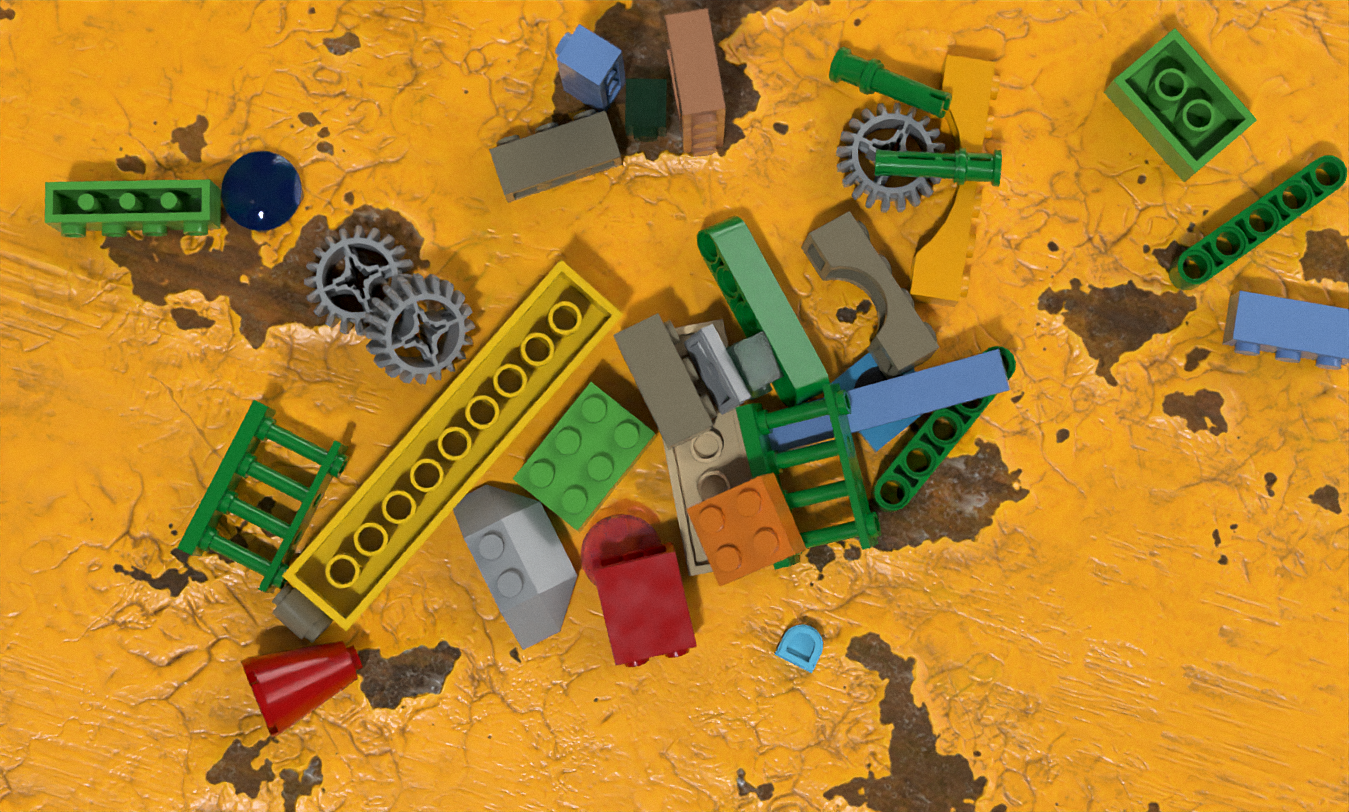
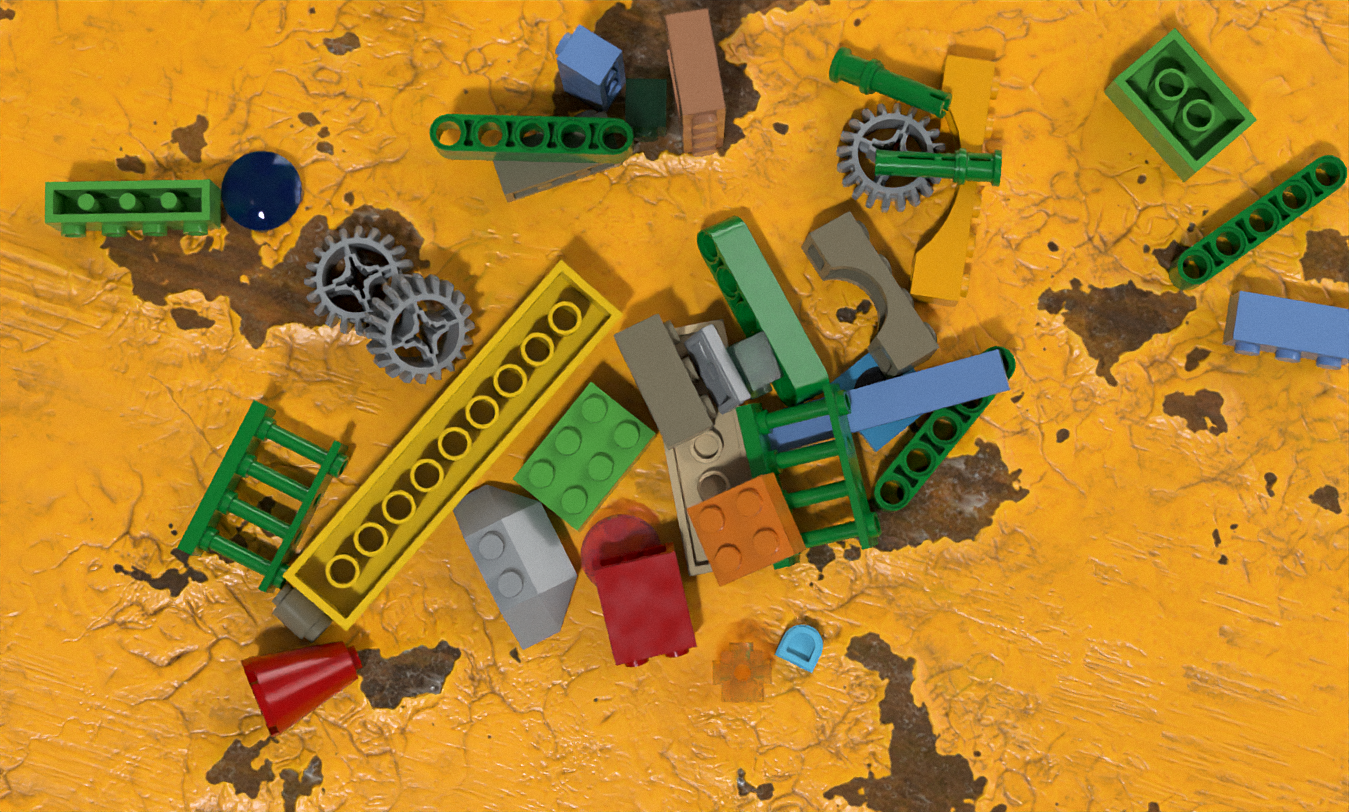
(515, 127): none -> green beam
(742, 690): none -> clear yellow brick

